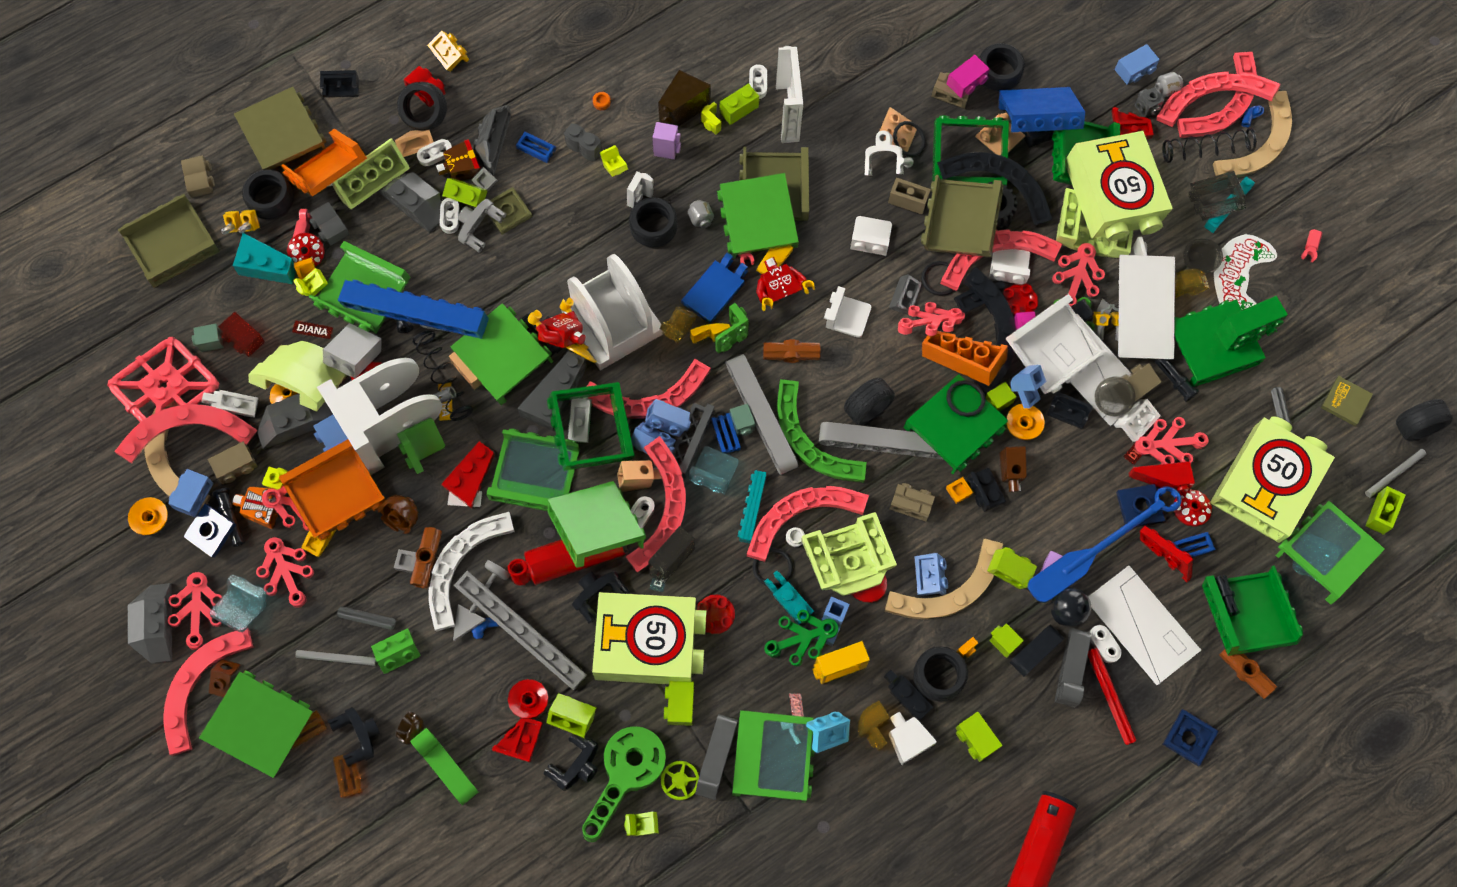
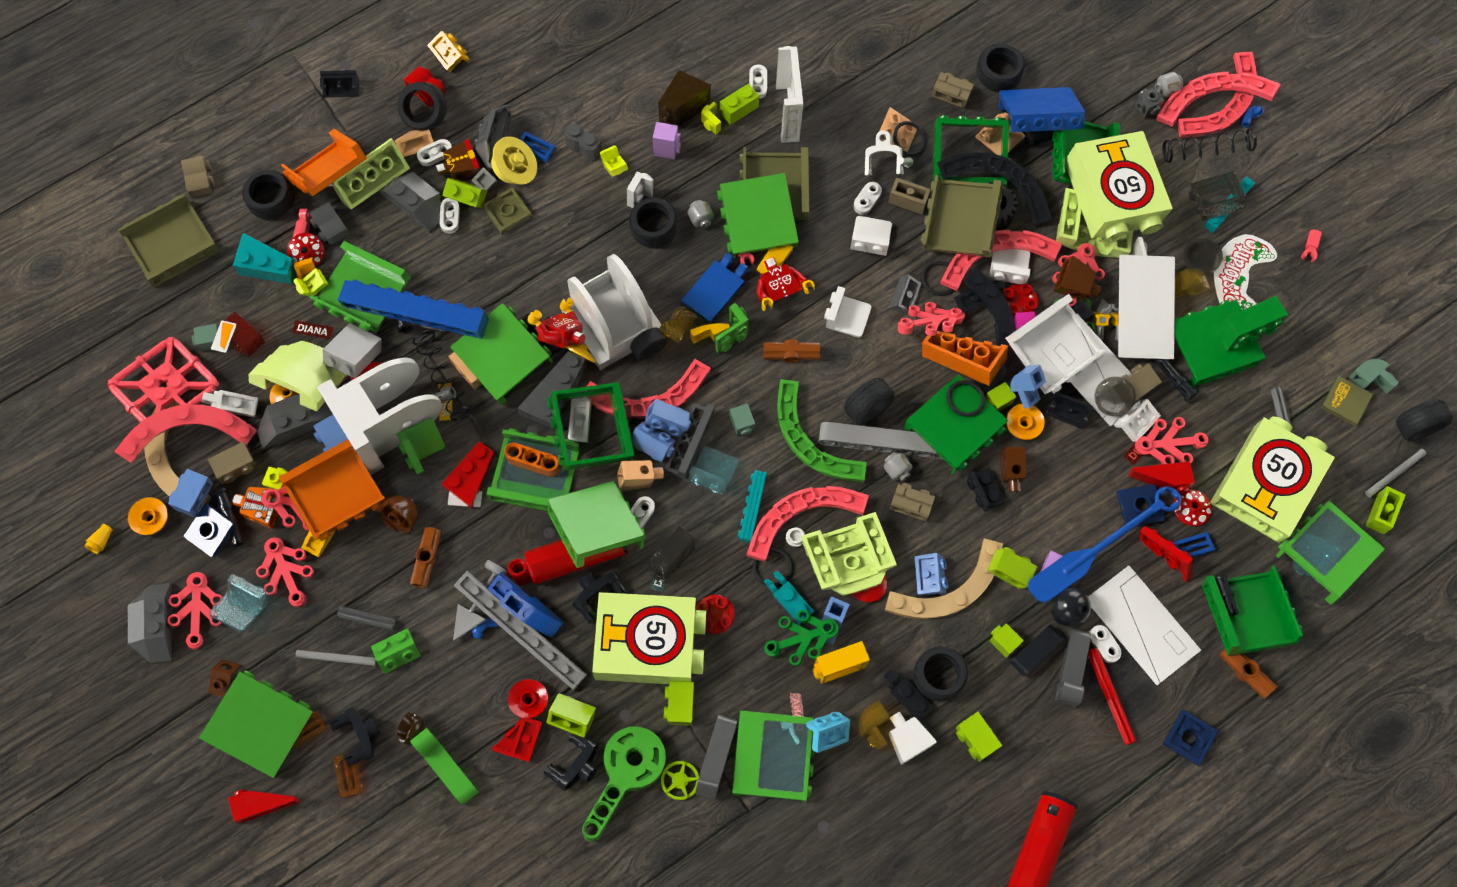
(99, 539): none -> yellow cone
(185, 680): coral plate -> none
(223, 336): none -> sticker
(244, 222): yellow piece -> none
(251, 804): none -> red slope
(280, 129): olive panel -> none
(405, 561): light grey plate -> none
(451, 557): white plate -> none
(473, 218): light grey connector -> none
(513, 161): none -> light yellow wheel
(523, 607): none -> blue slope
(538, 466): none -> orange beam
(601, 101): orange tile -> none
(641, 824): lime bracket -> none
(648, 343): none -> black tyre
(674, 503): coral plate -> none
(721, 419): blue tile -> none
(762, 414): light grey beam -> none
(867, 196): none -> white plate
(898, 466): none -> light grey head
(959, 490): light orange plate -> none
(968, 76): dark pink brick -> none
(968, 648): light orange plate -> none
(1076, 279): none -> reddish brown torso
(1132, 123): red wing -> none
(1137, 64): medium blue brick -> none
(1265, 155): tan plate -> none
(1374, 371): none -> sand green brick

